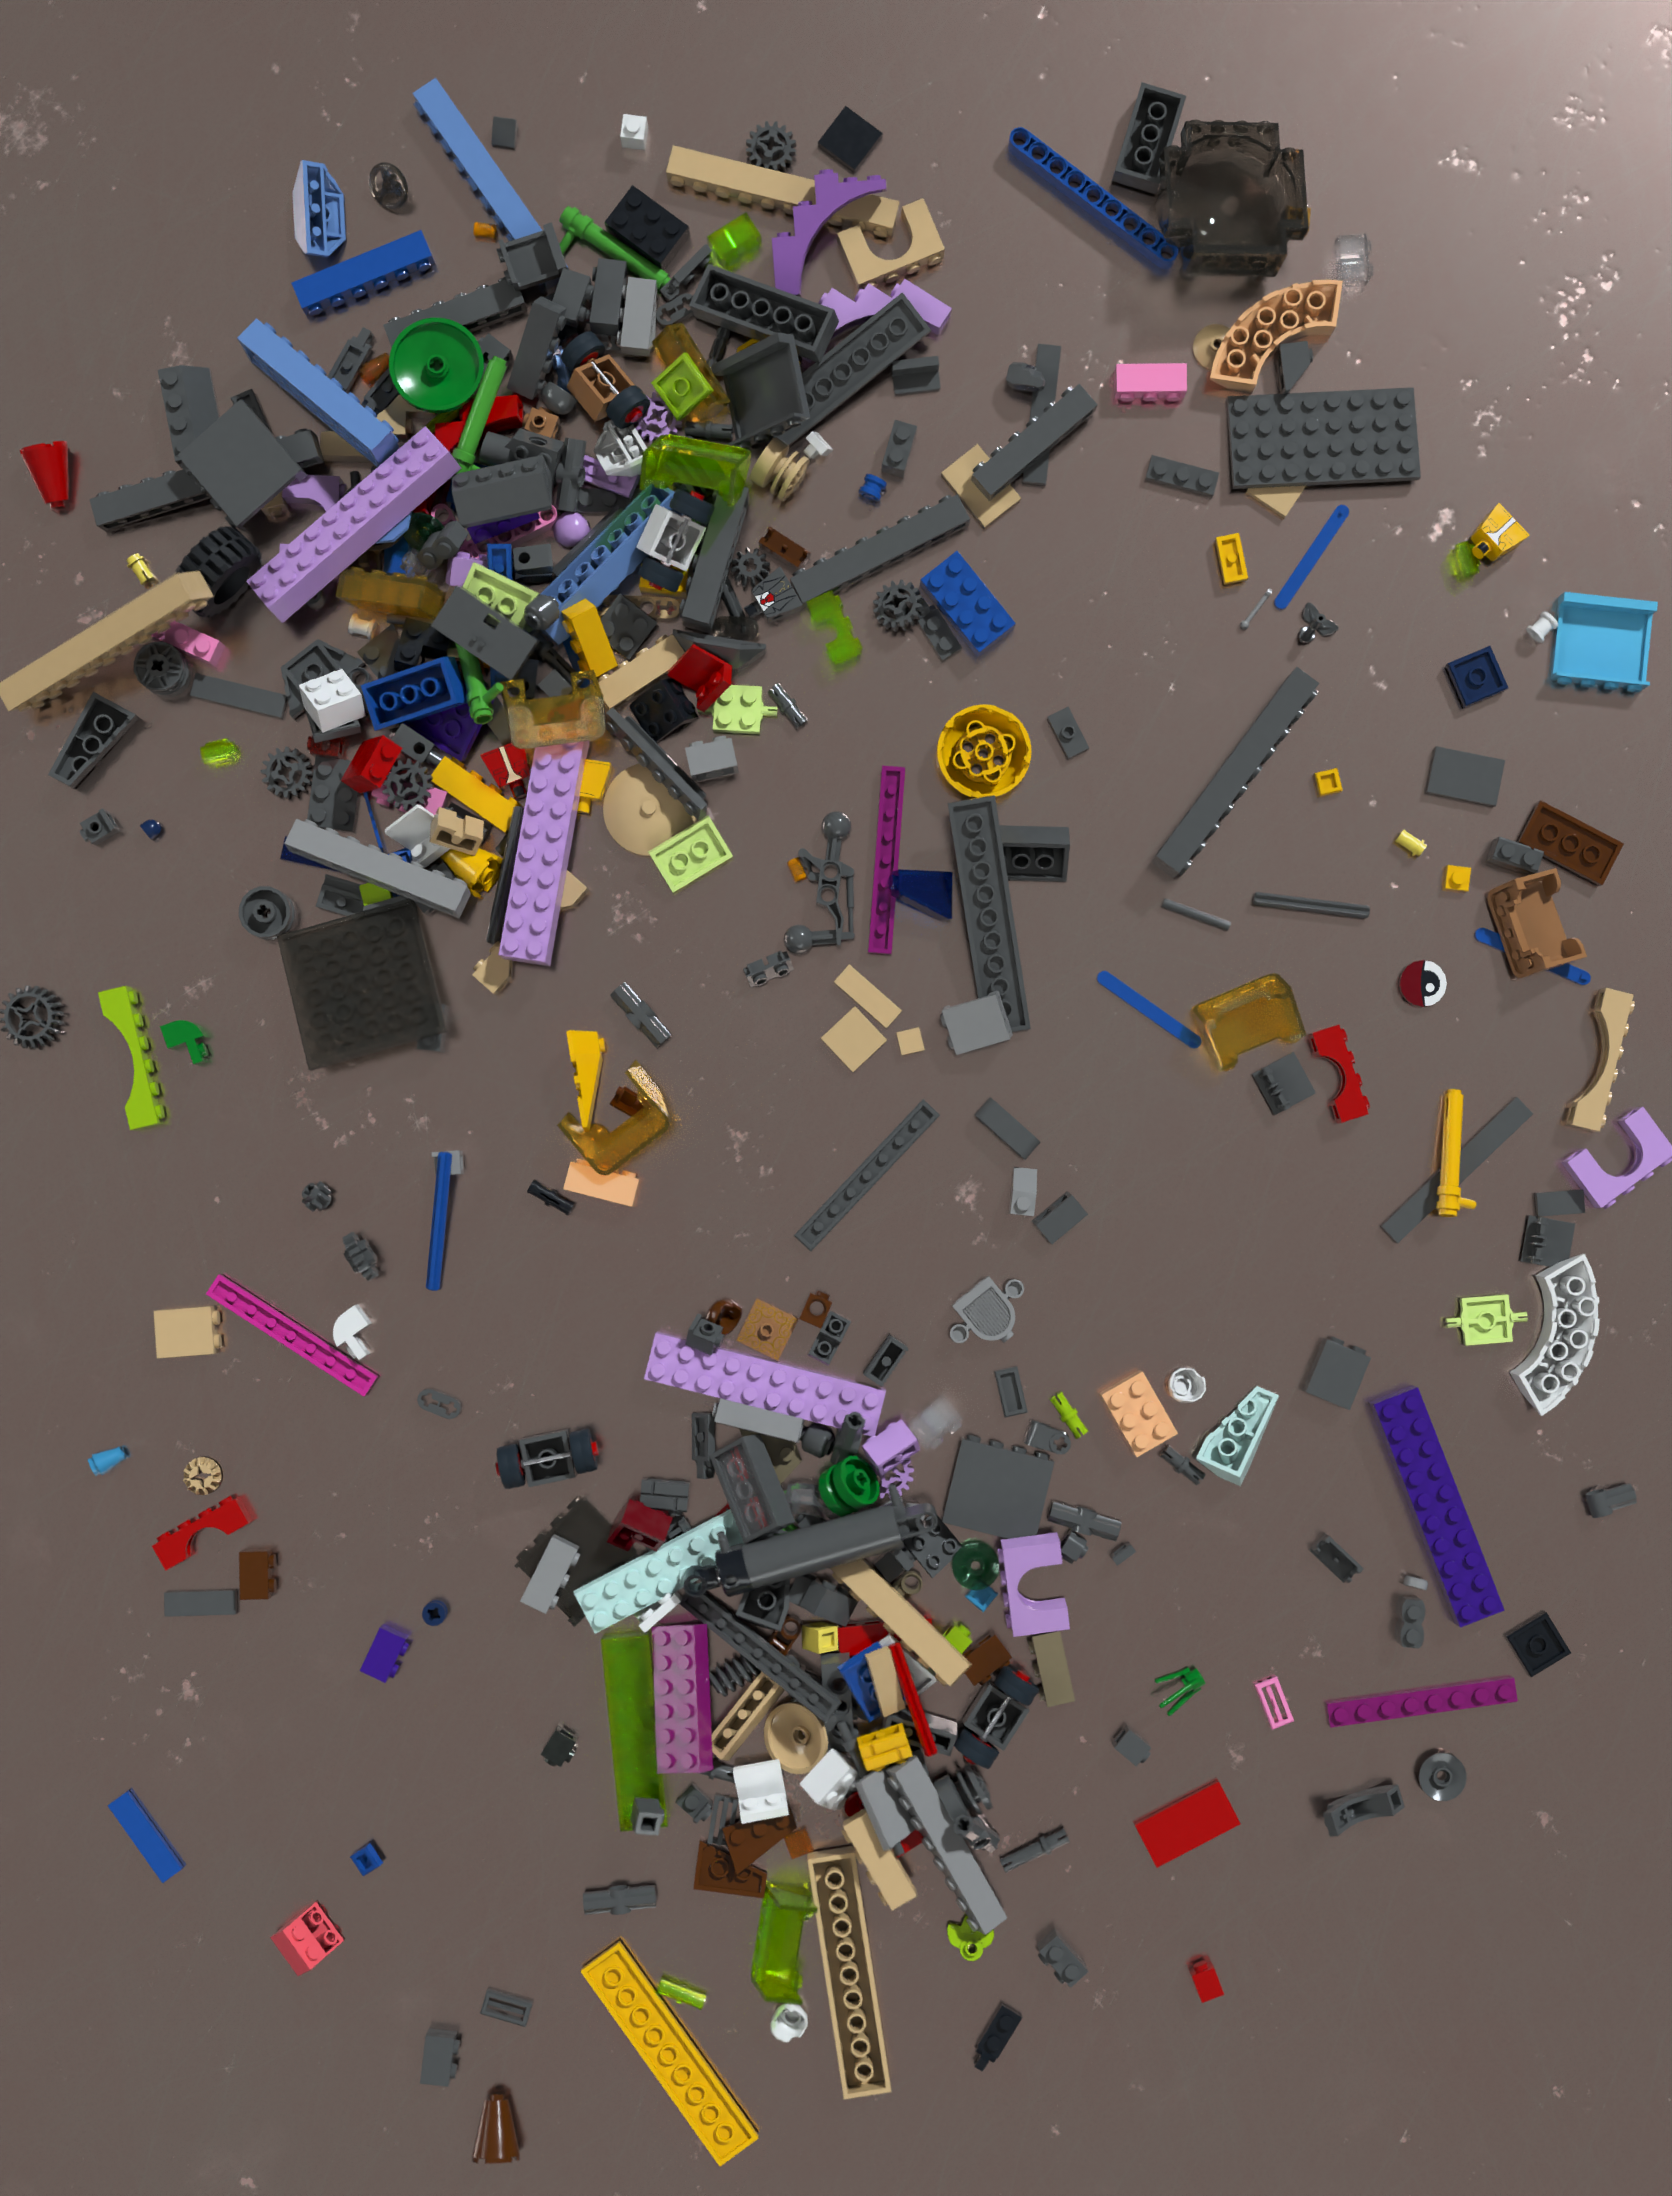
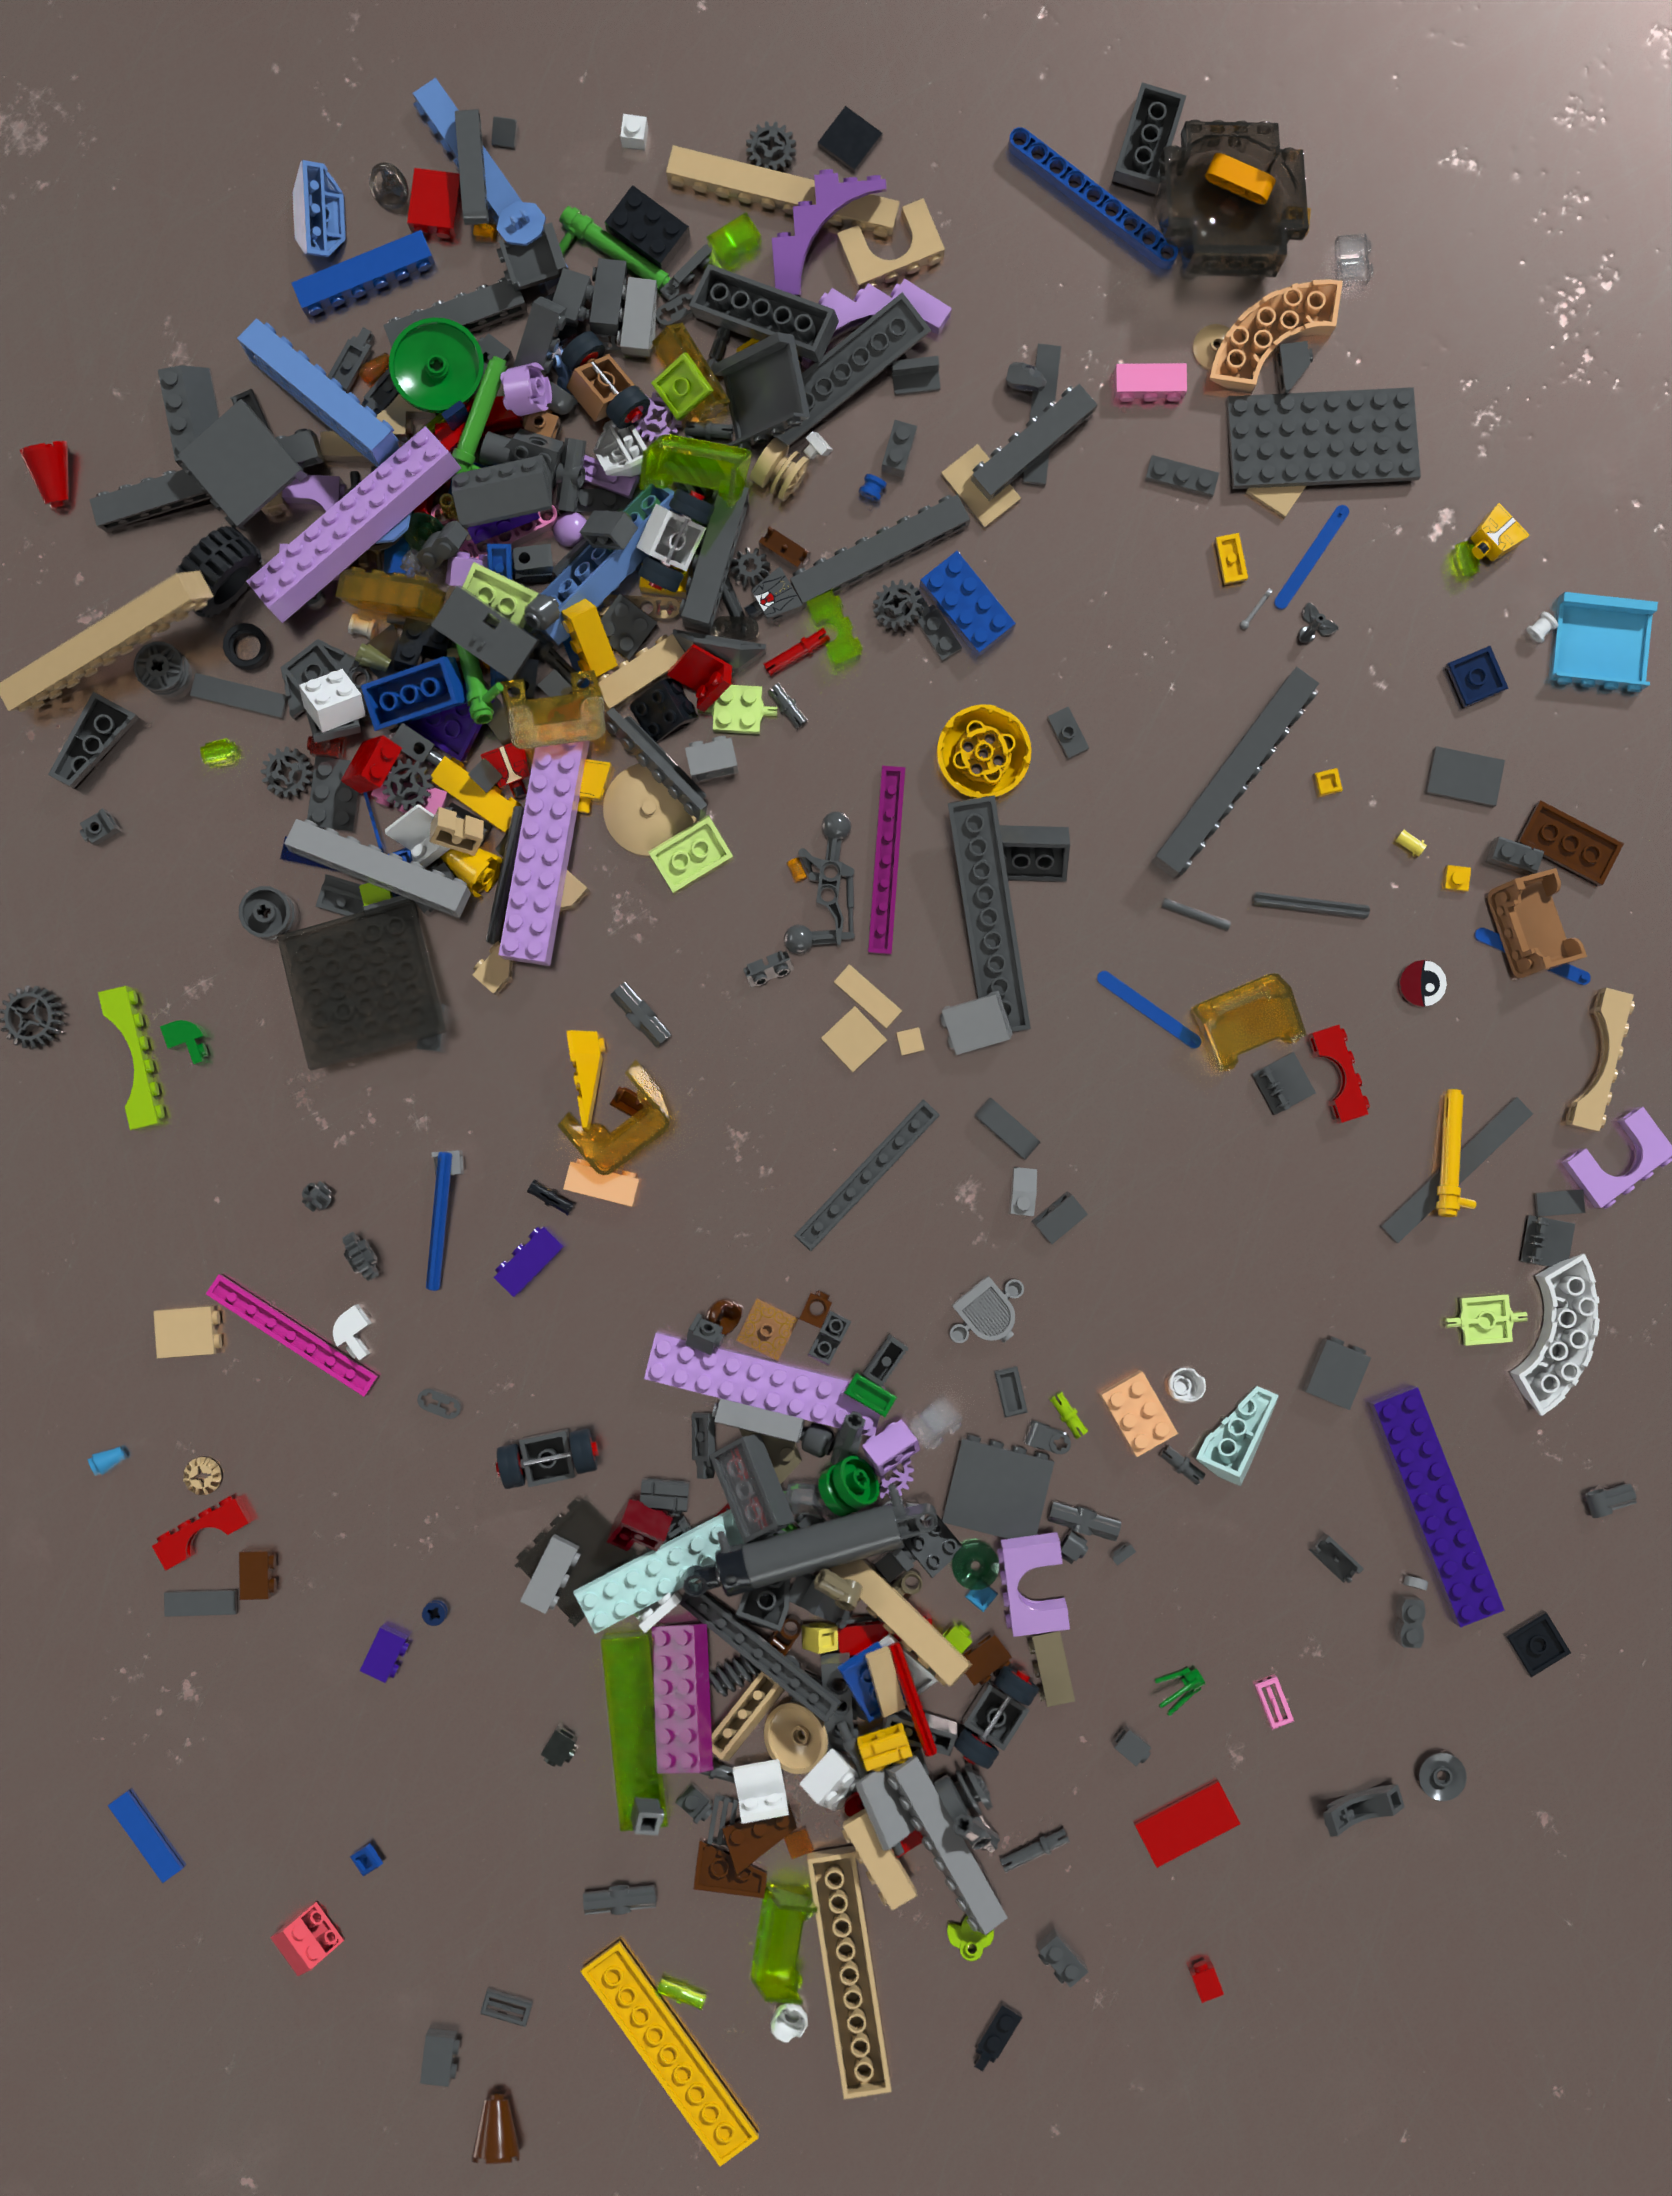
(139, 568): light yellow pin -> none
(151, 828): dark blue hinge -> none
(192, 643): bright pink brick -> none
(240, 629): none -> black tyre
(372, 658): none -> olive cone
(435, 203): none -> red brick
(447, 511): none -> clear yellow cone
(456, 415): none -> dark blue tile
(471, 167): none -> dark grey beam
(485, 775): none -> dark grey slope
(521, 223): none -> medium blue piece
(526, 389): none -> lavender brick
(528, 1260): none -> dark purple brick
(608, 529): none -> dark grey brick
(797, 651): none -> red pin
(841, 1623): none -> dark grey hinge
(843, 1591): none -> dark tan piece
(870, 1394): none -> green tile
(924, 891): clear blue slope -> none
(1240, 178): none -> light orange beam
(1421, 1701): magenta plate -> none

